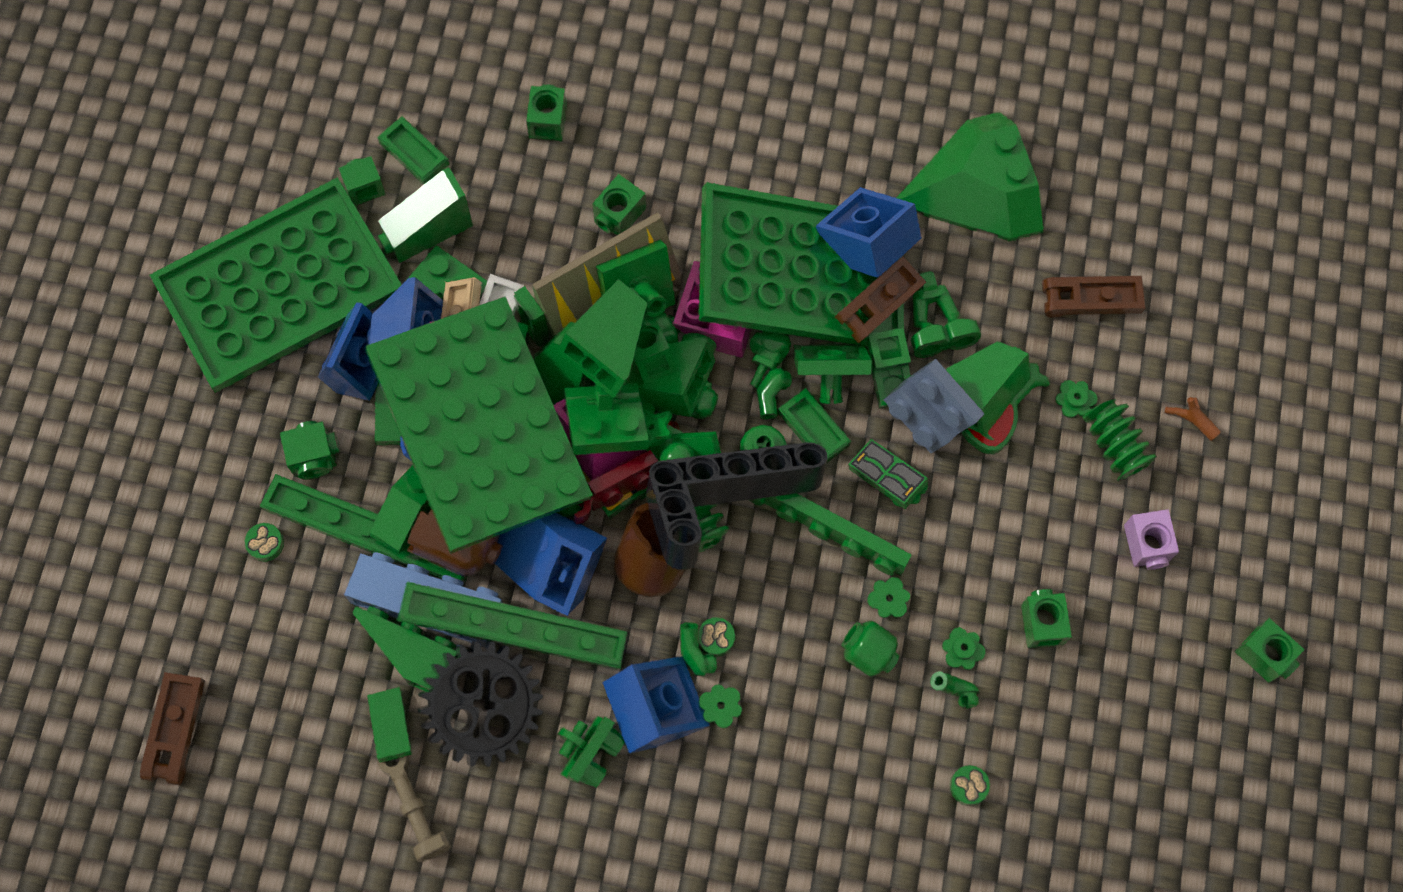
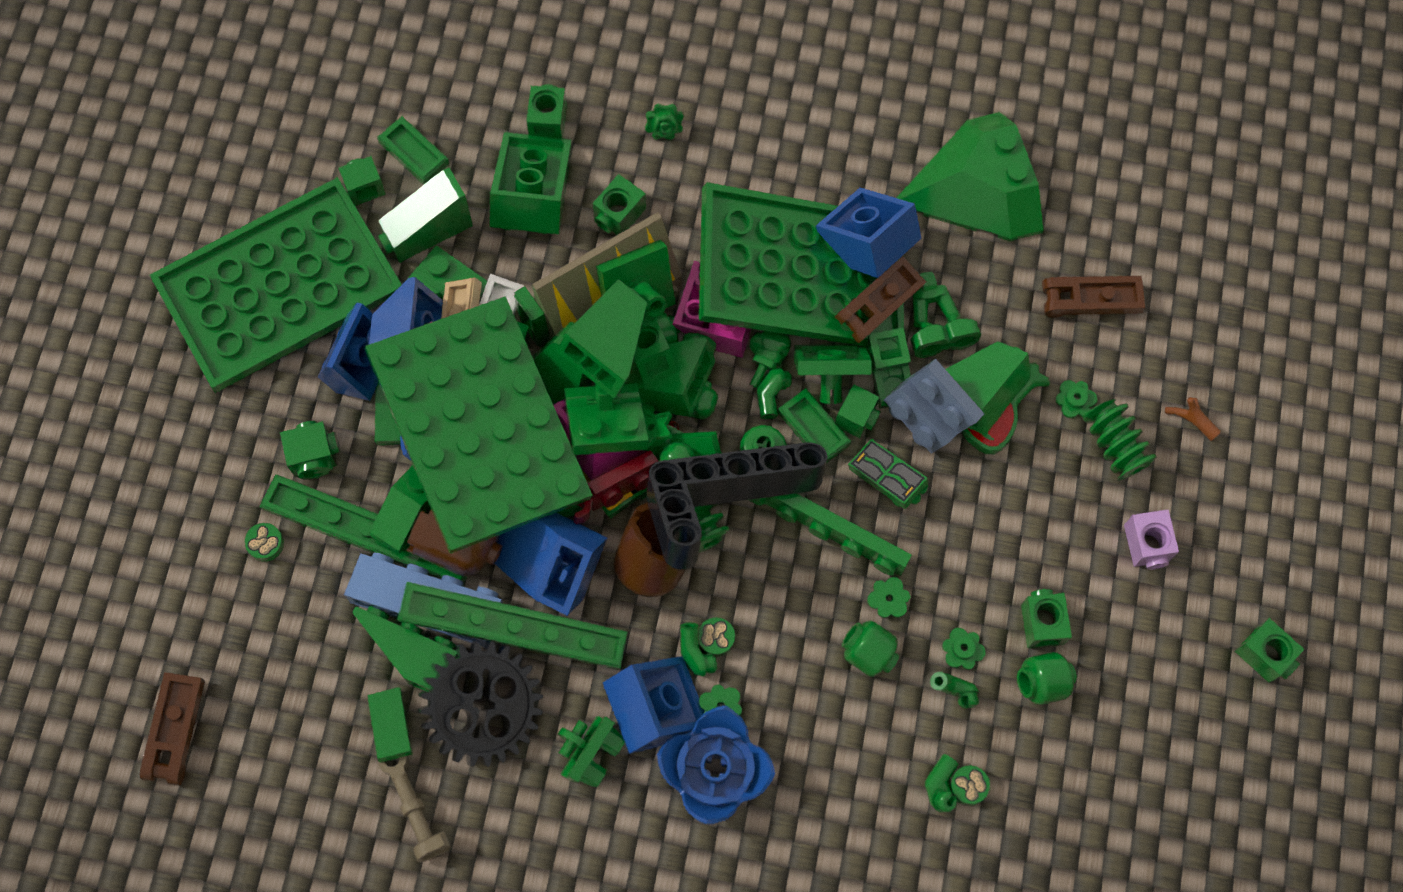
(530, 183): none -> green slope
(664, 121): none -> green plant
(720, 736): none -> blue brick
(858, 412): none -> green plate
(938, 787): none -> green arm
(1046, 678): none -> green head

